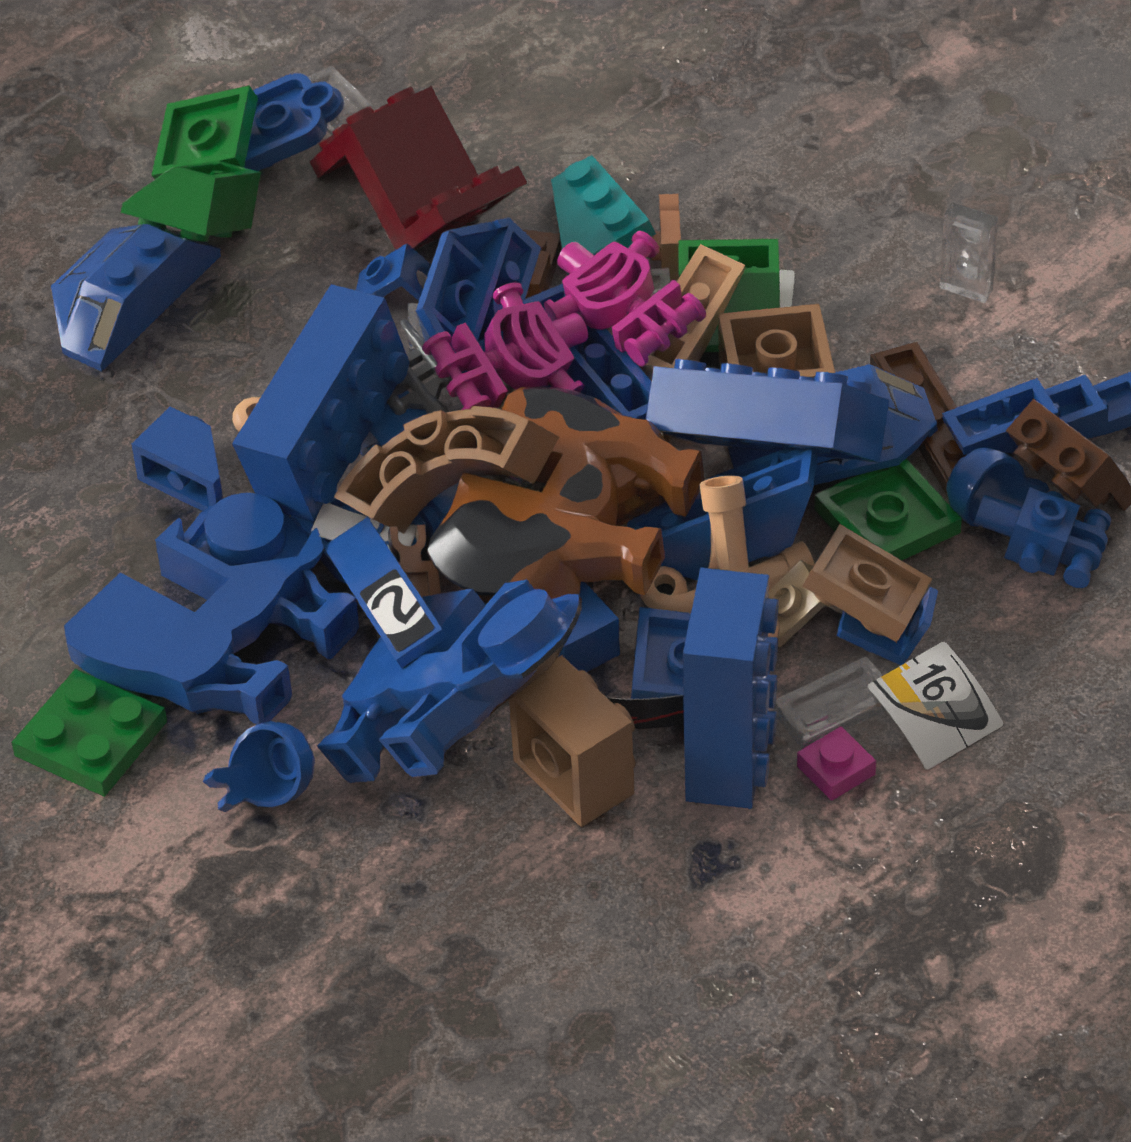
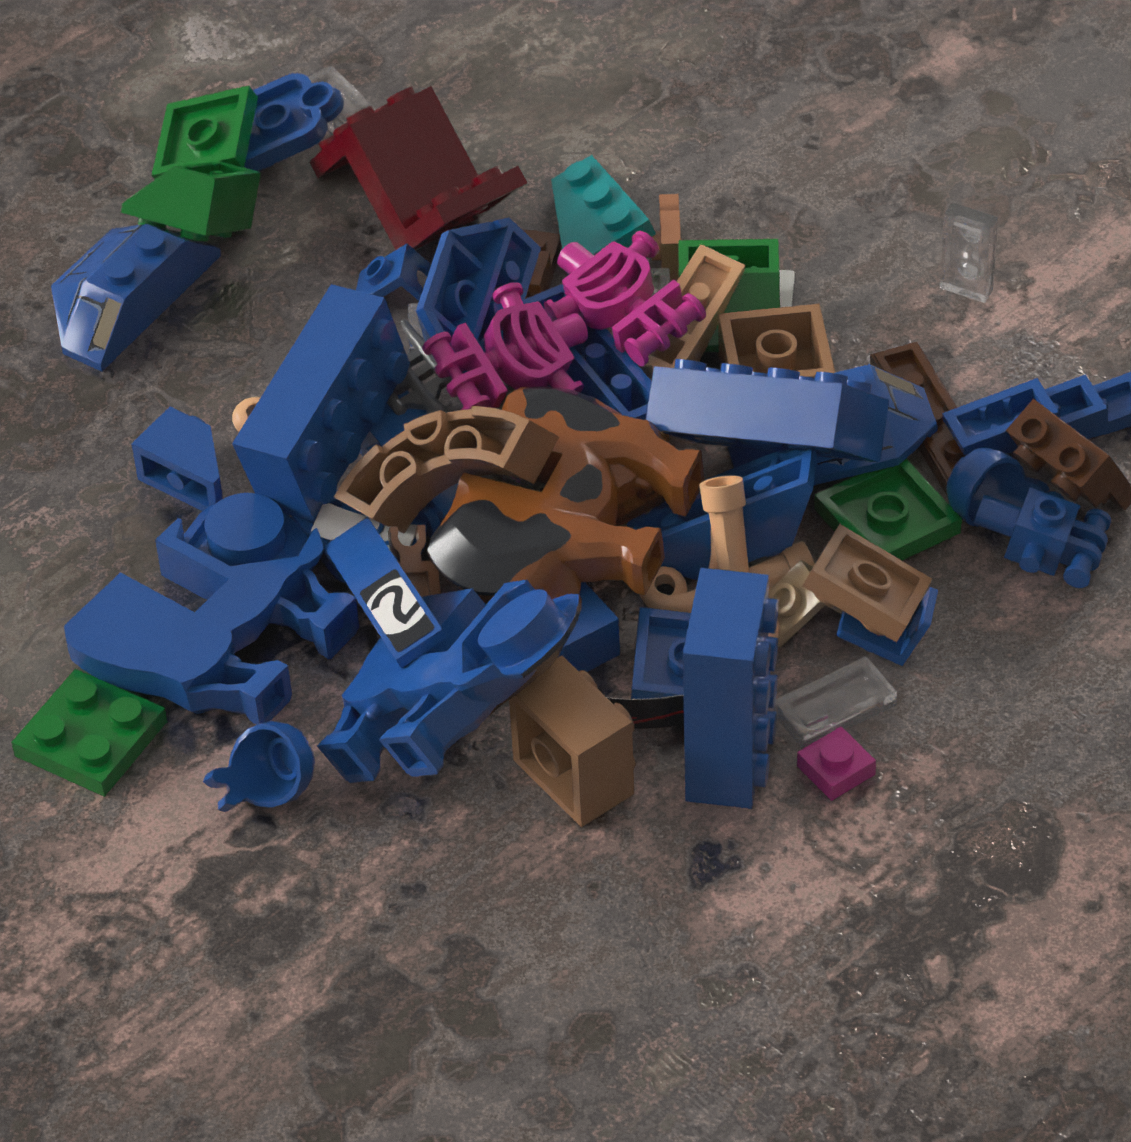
(937, 704): sticker -> none

